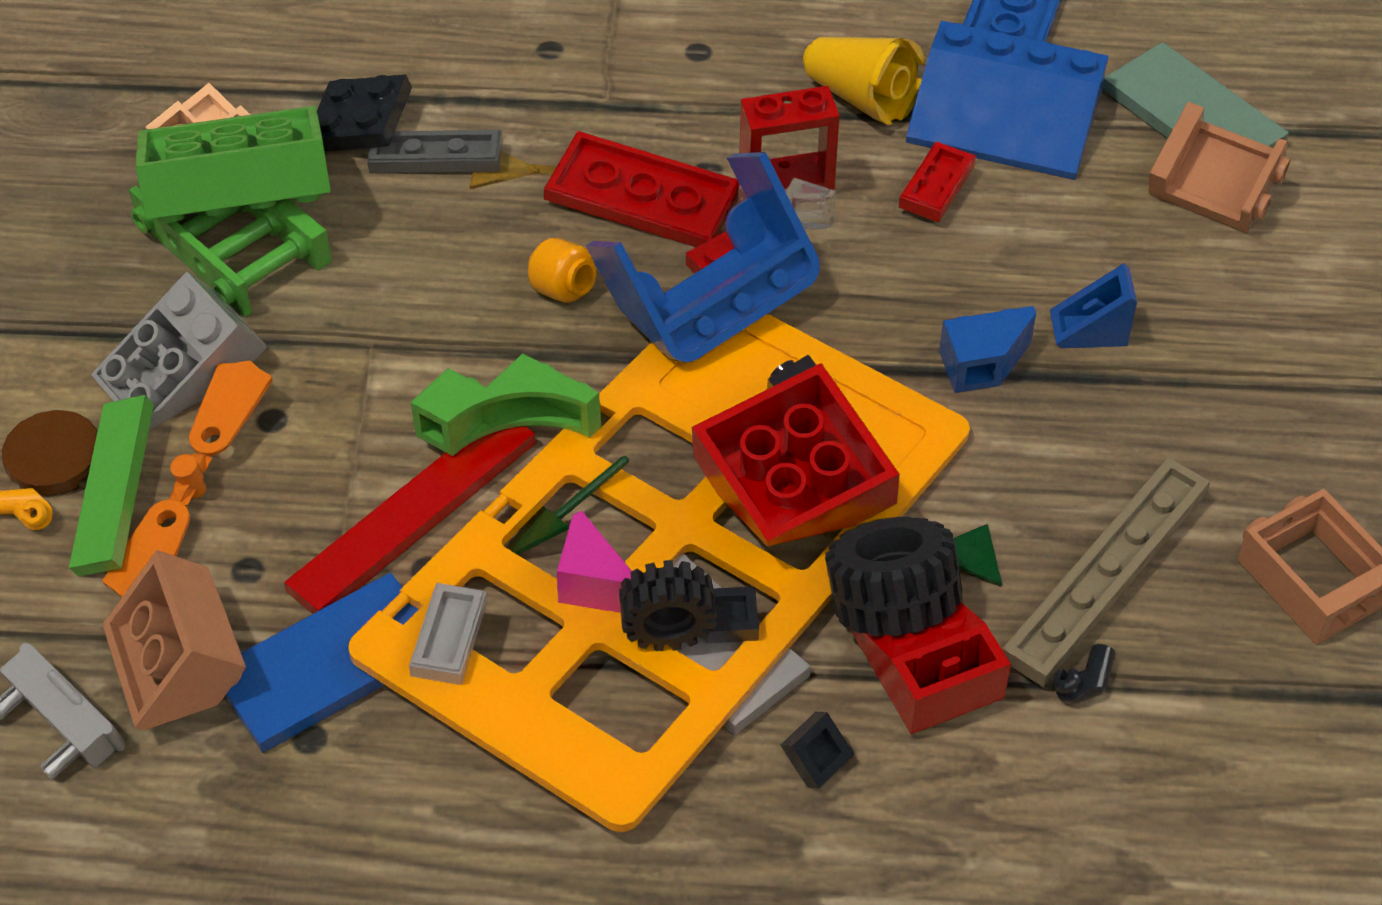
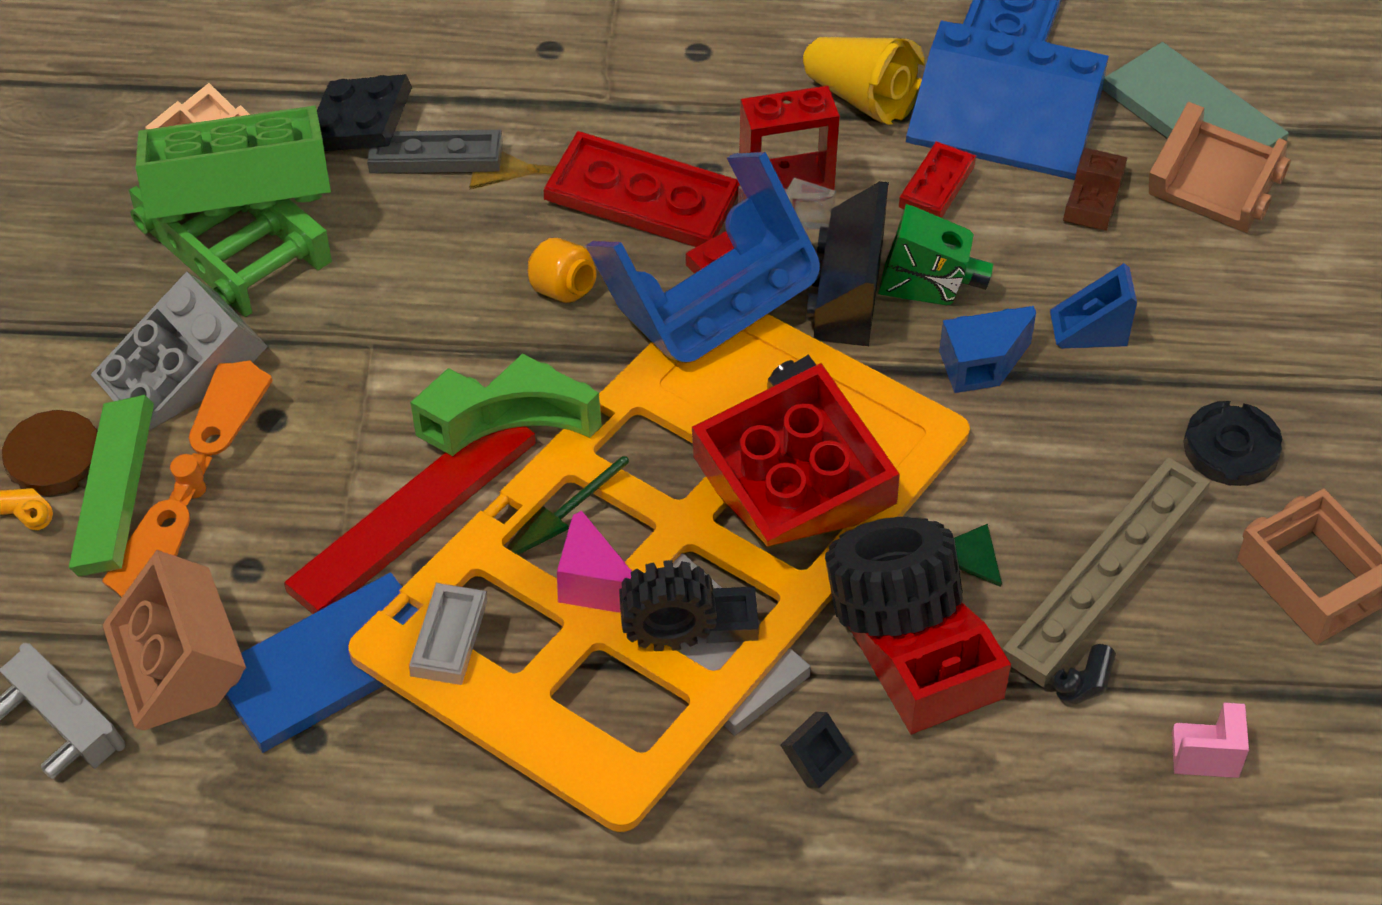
(849, 268): none -> black slope
(931, 260): none -> green torso
(1095, 189): none -> copper slope
(1212, 749): none -> bright pink panel
(1233, 443): none -> black tile

